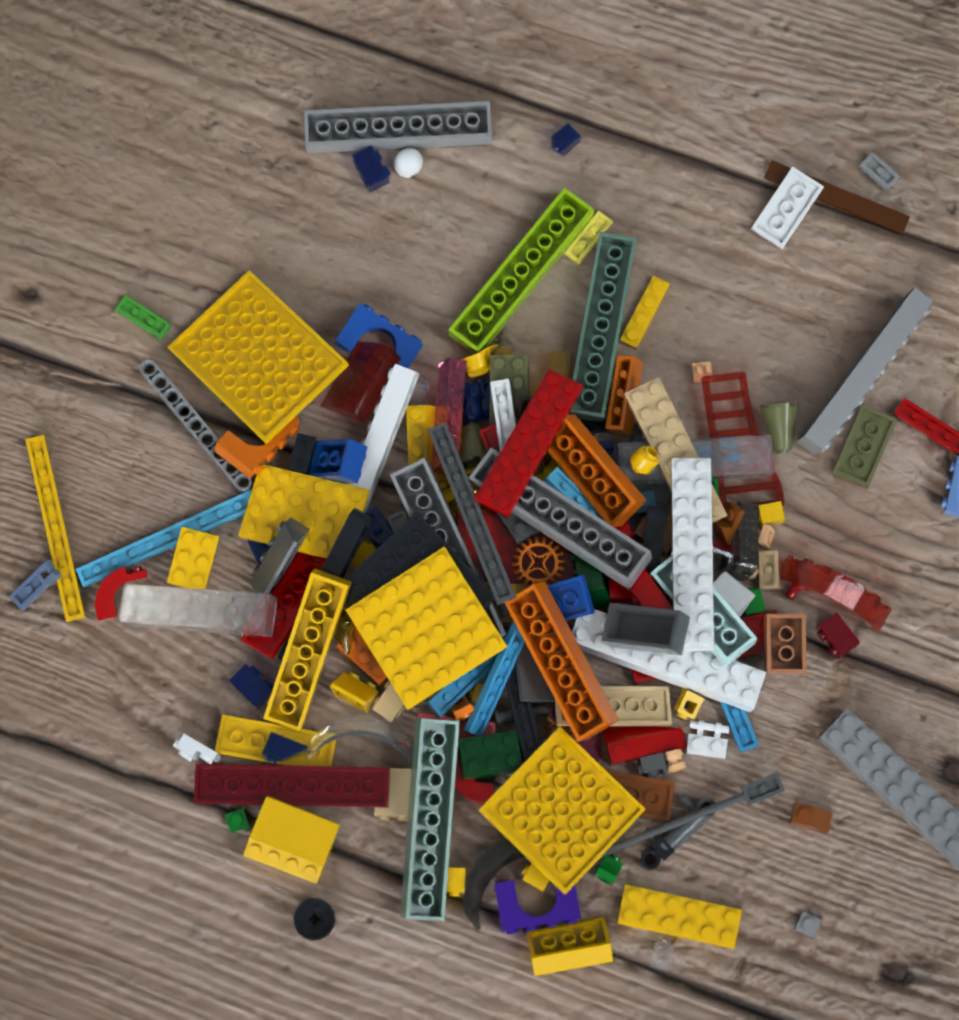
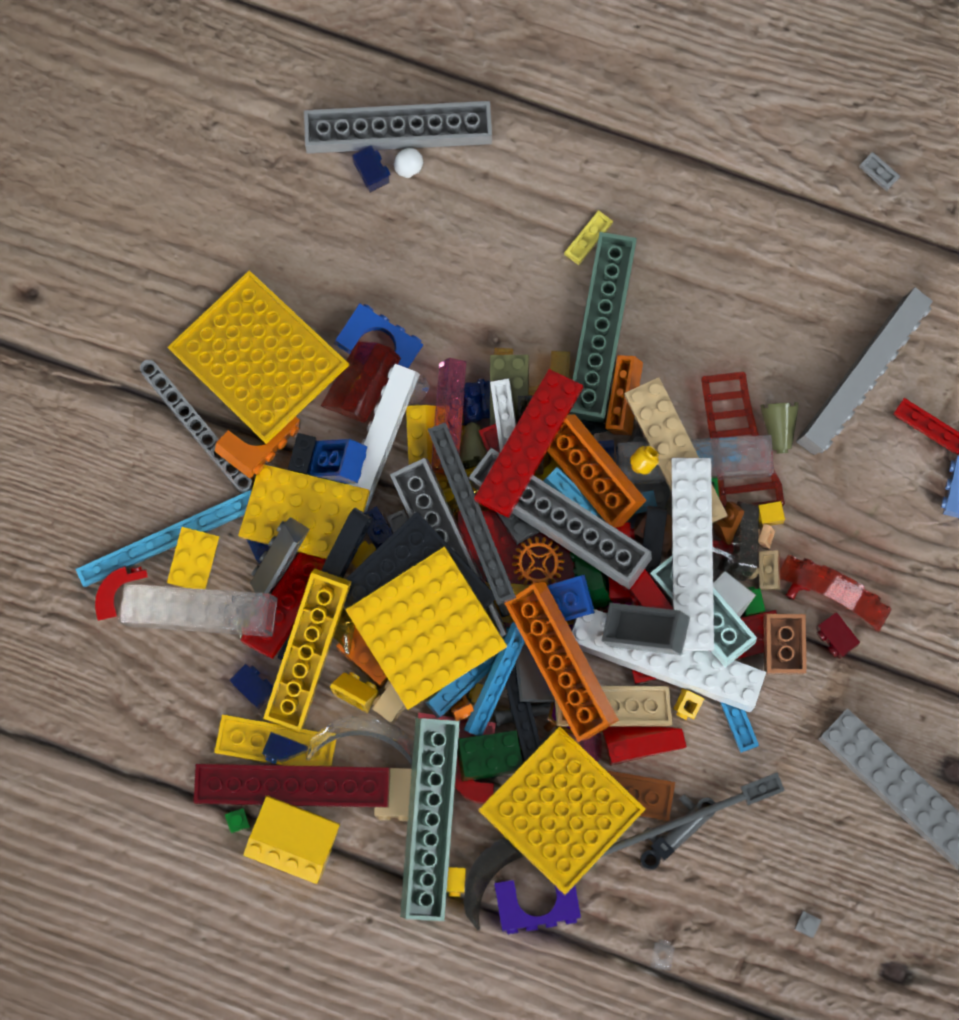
(35, 585): sand blue plate -> none
(55, 528): yellow plate -> none
(143, 317): bright green tile -> none
(192, 749): white plate -> none
(307, 909): black wheel -> none
(479, 363): yellow piece -> none
(521, 272): lime brick -> none
(534, 877): yellow brick -> none
(565, 140): clear blue brick -> none
(569, 946): yellow slope -> none
(609, 869): green arch -> none
(644, 312): yellow plate -> none
(652, 765): dark grey brick -> none
(674, 760): light nougat wheel -> none
(679, 916): yellow plate -> none
(701, 369): light nougat tile -> none
(704, 745): white plate -> none
(787, 208): white plate -> none
(810, 817): dark orange slope -> none
(847, 201): reddish brown tile -> none
(864, 446): olive plate -> none

